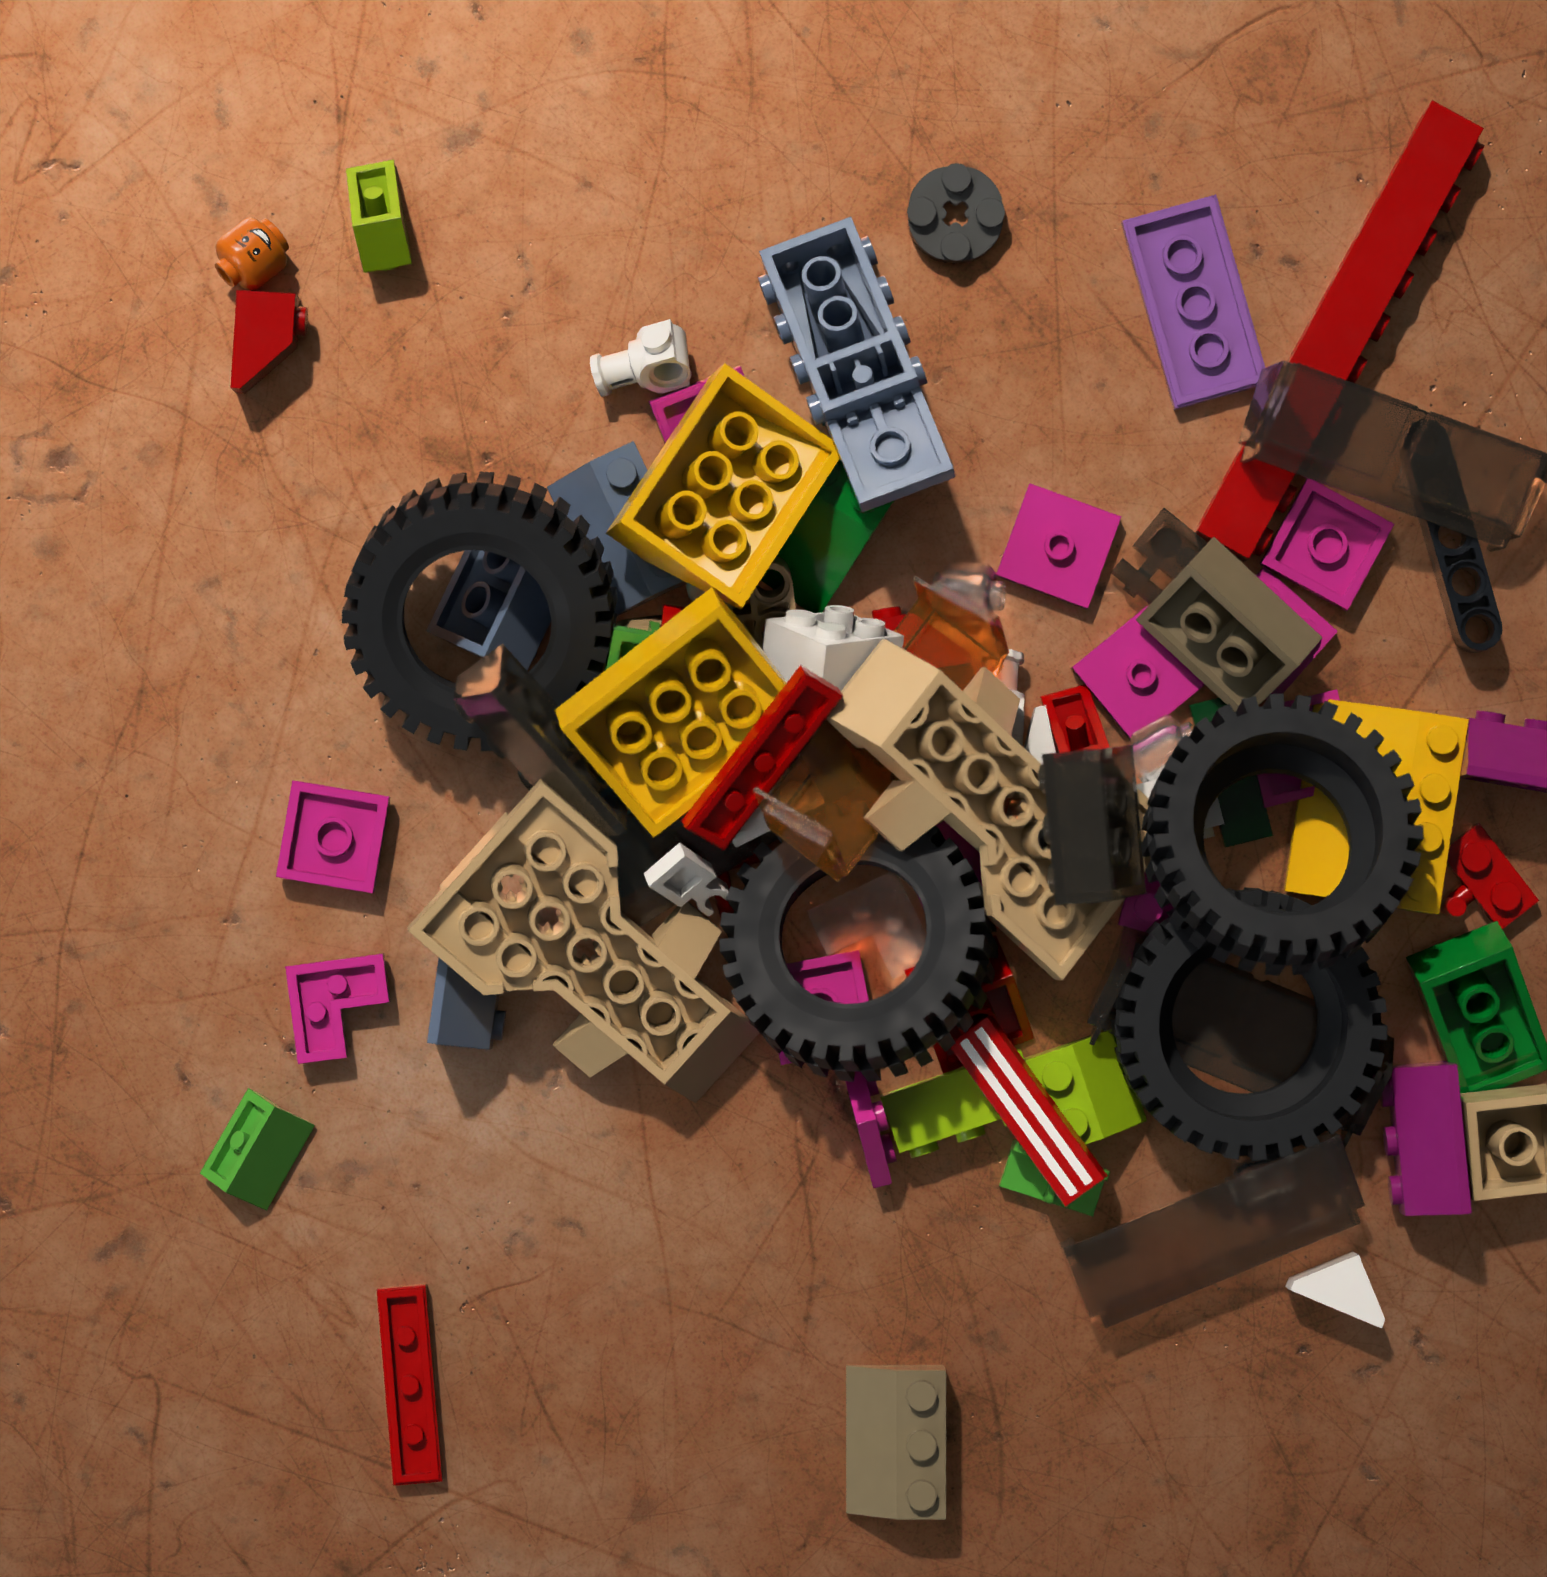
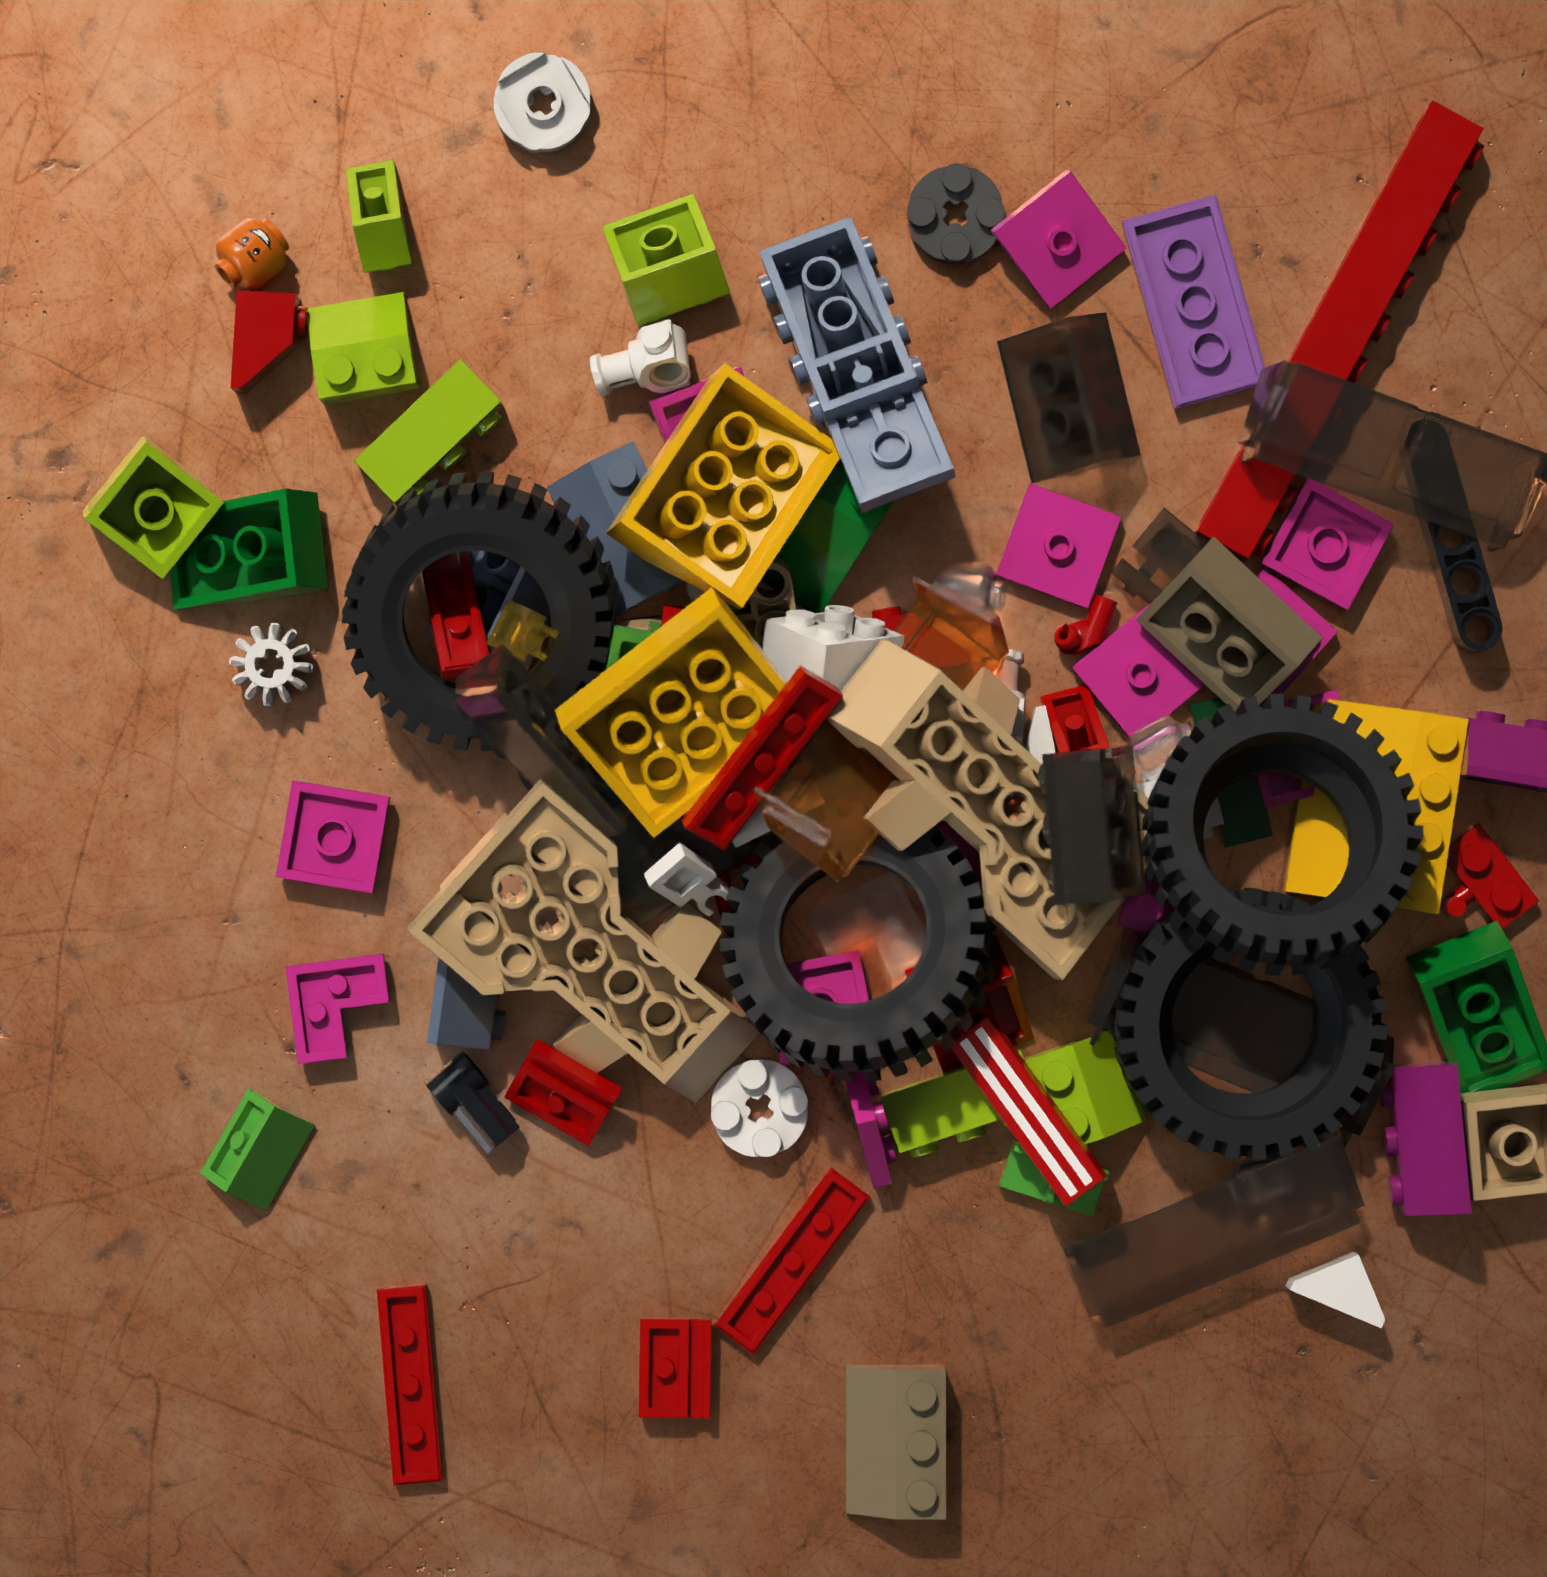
(152, 507): none -> lime slope
(253, 552): none -> green slope
(281, 677): none -> white gear
(362, 348): none -> lime slope
(431, 433): none -> lime brick
(454, 614): none -> red tile
(465, 1092): none -> black piece
(521, 631): none -> clear yellow plate
(549, 75): none -> white plate
(562, 1092): none -> red plate
(666, 260): none -> lime slope
(675, 1367): none -> red plate
(765, 1135): none -> white plate
(792, 1260): none -> red tile
(1058, 239): none -> dark pink plate
(1068, 397): none -> clear smoke slope
(1088, 632): none -> red arm

